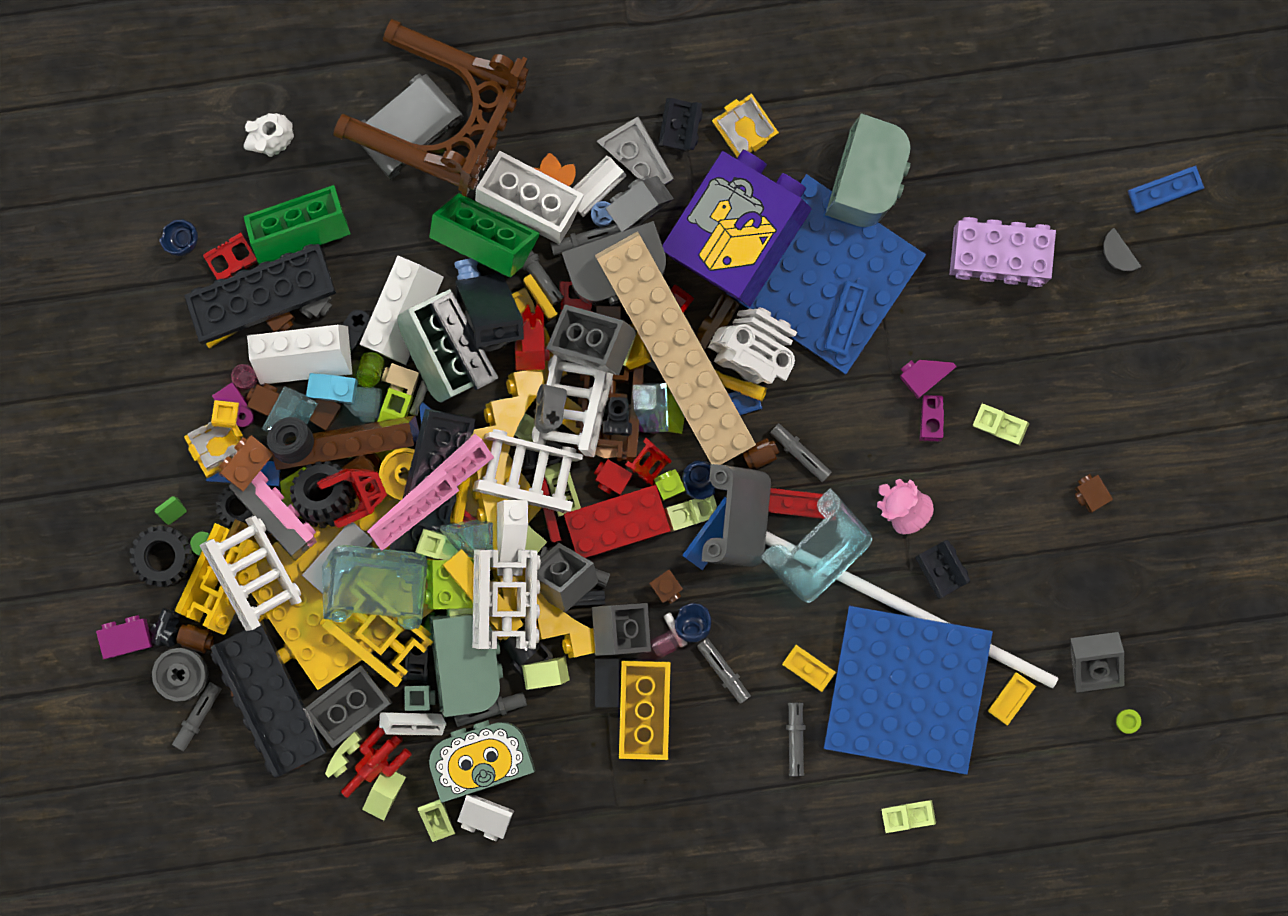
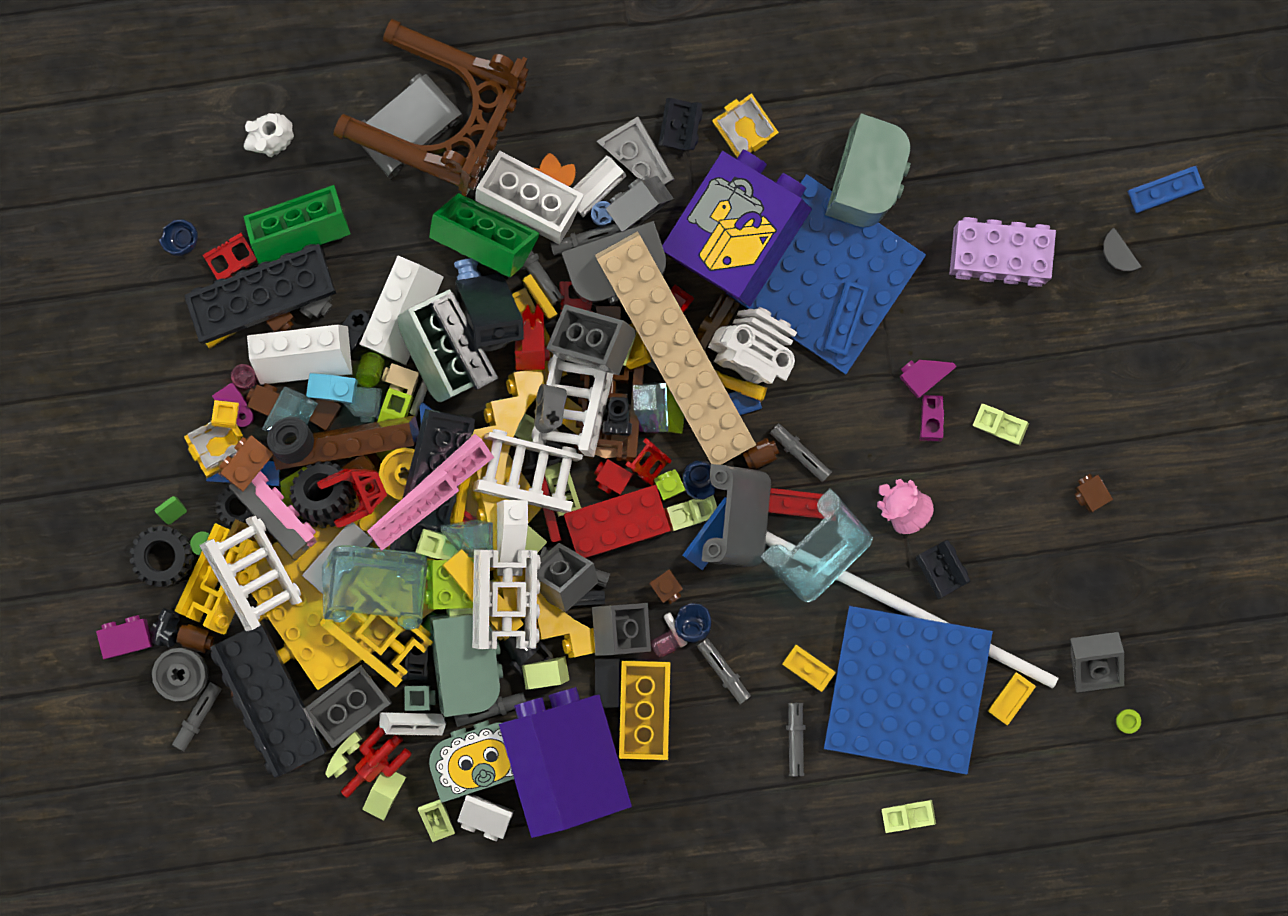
(564, 762): none -> dark purple brick

